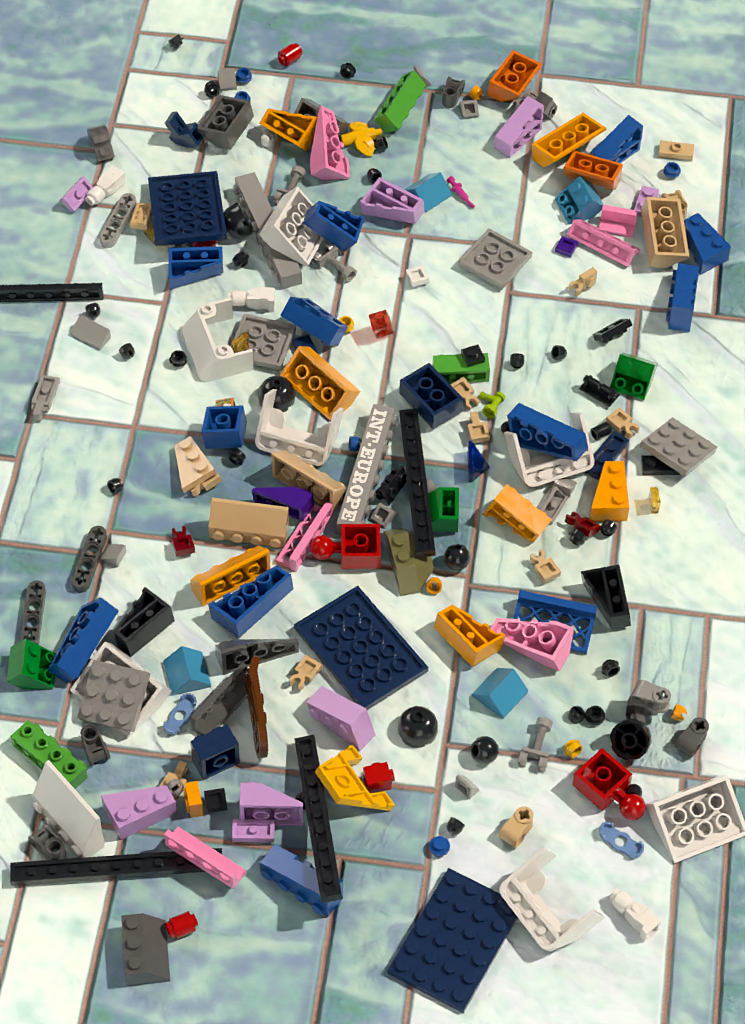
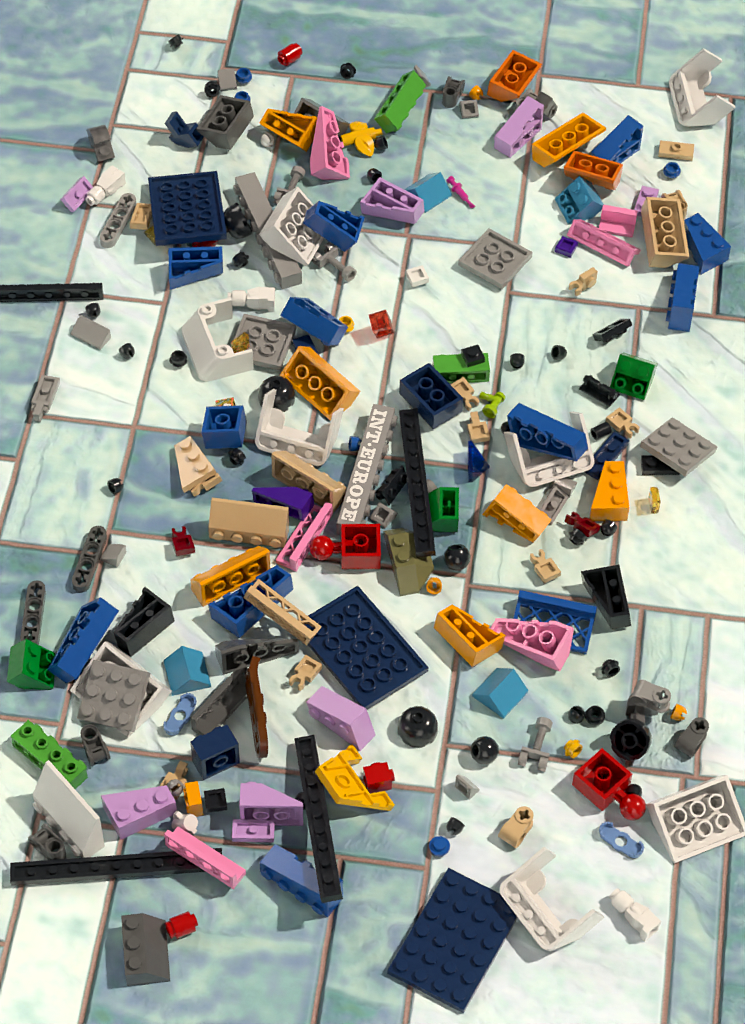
(187, 822): none -> white piece
(280, 614): none -> tan fence
(688, 92): none -> white windscreen

